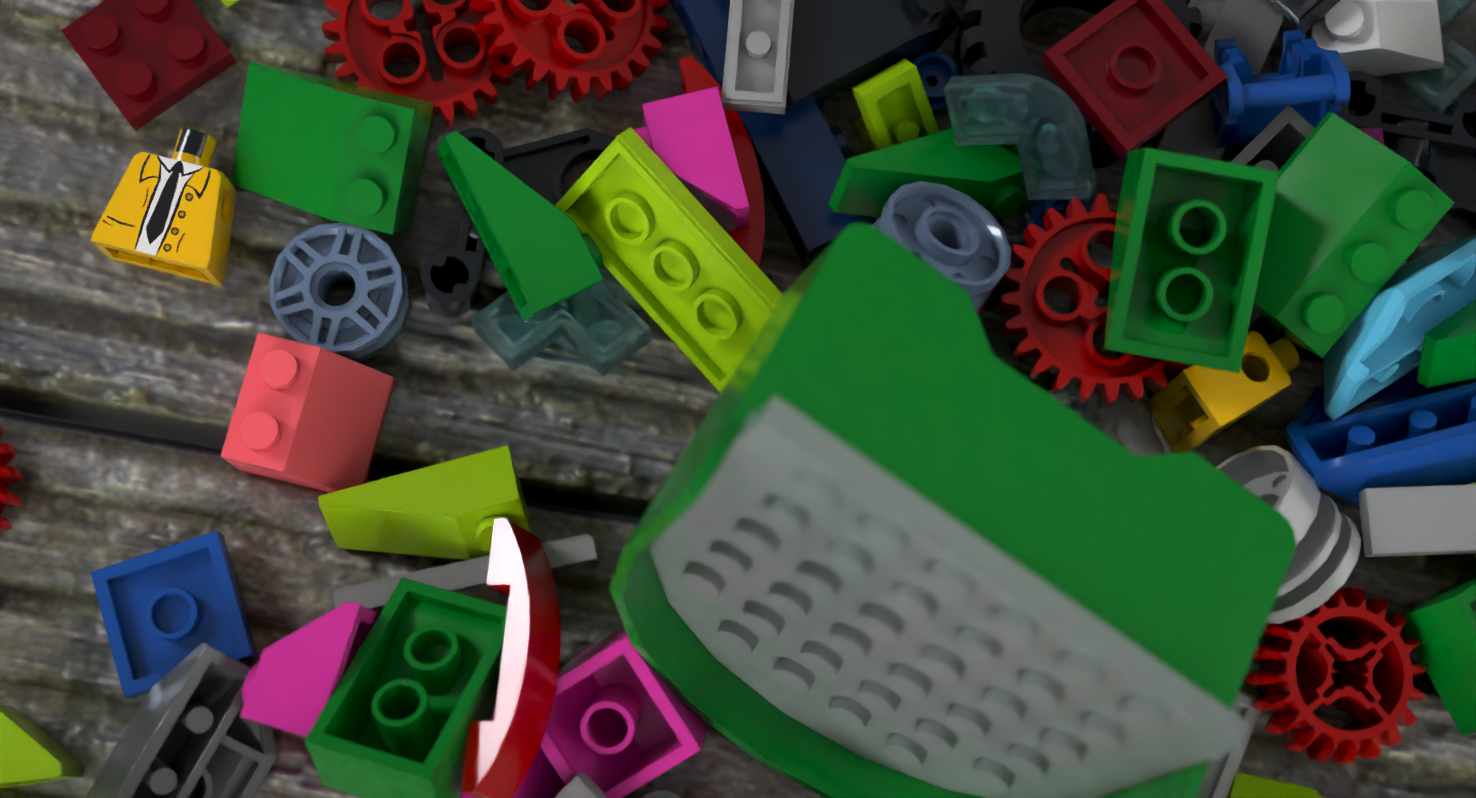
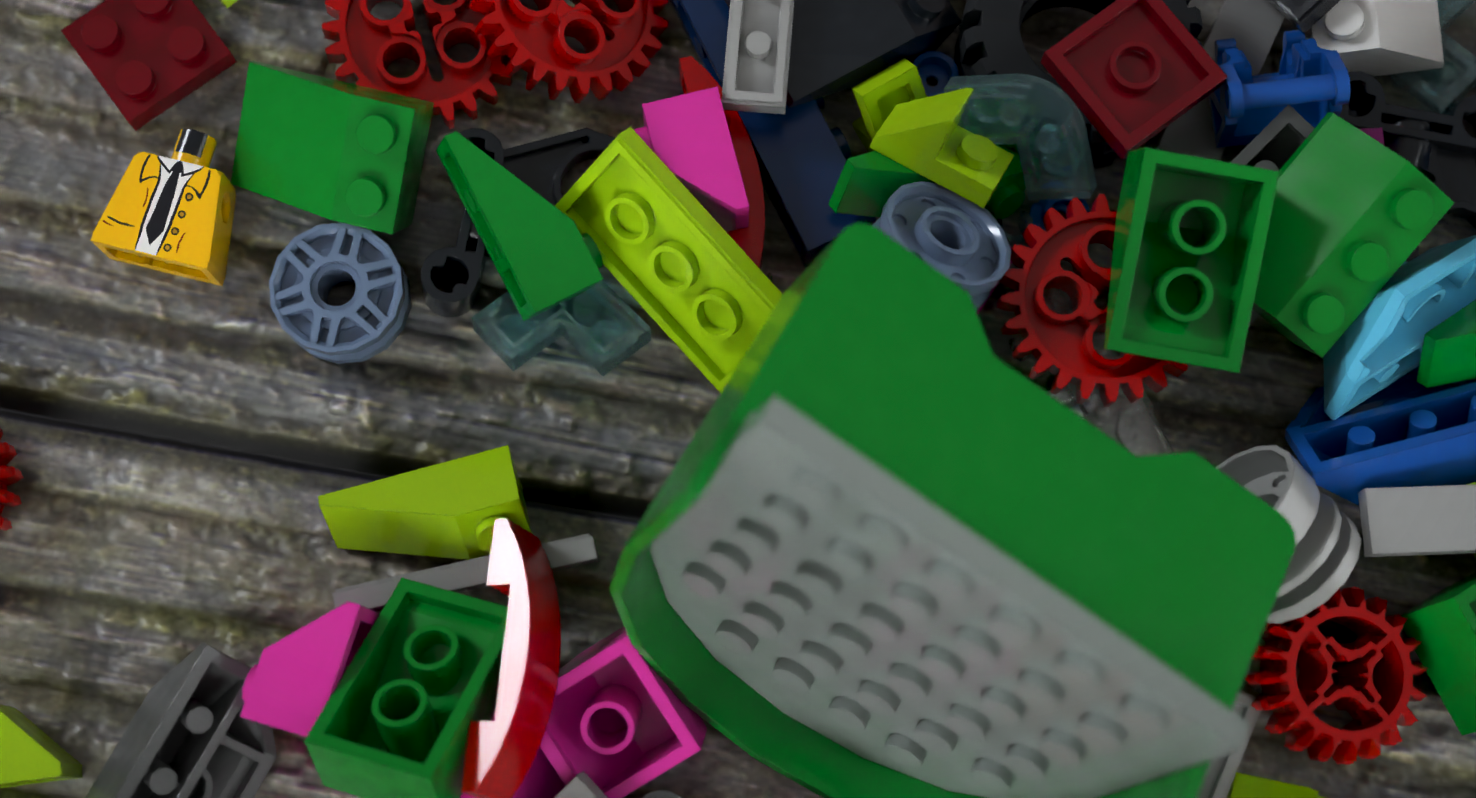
(167, 606): blue plate -> none
(307, 416): coral slope -> none
(931, 143): none -> lime slope
(1210, 400): yellow torso -> none

